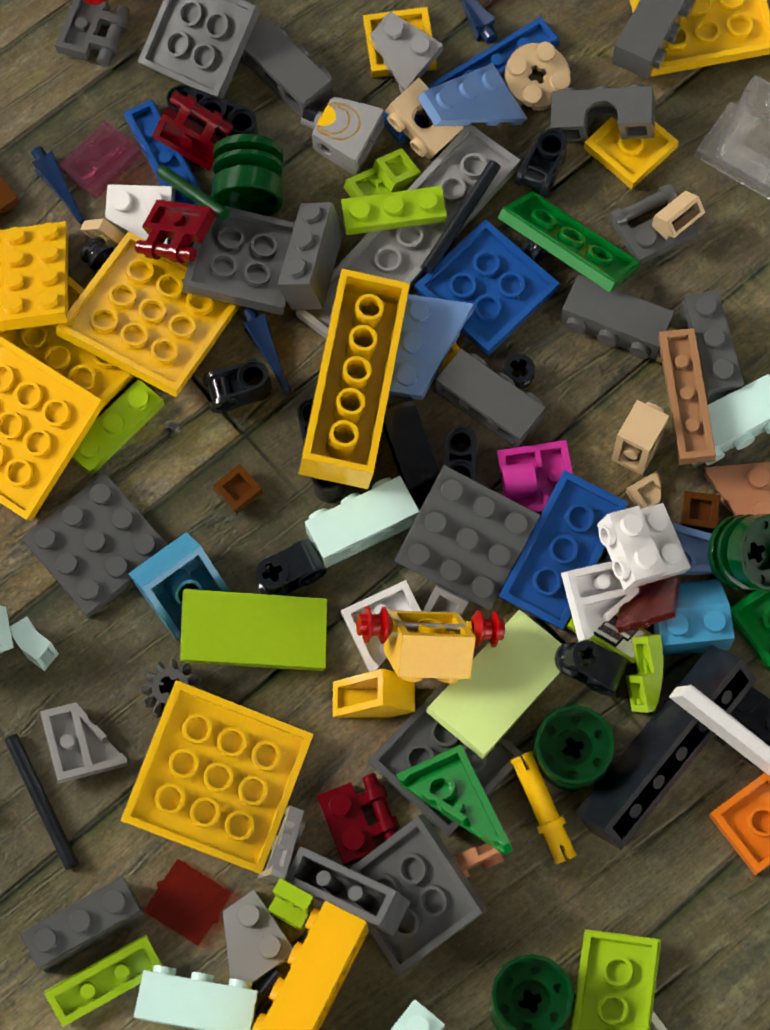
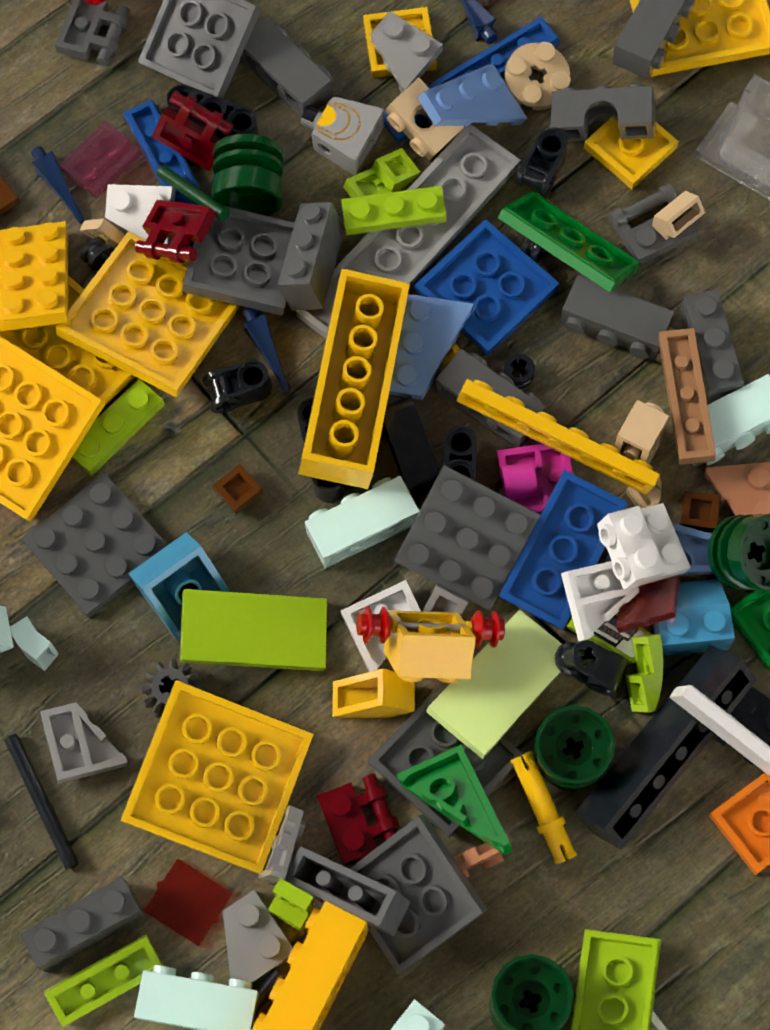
(294, 567): black piece -> none
(460, 217): black bar -> none
(567, 441): none -> yellow plate

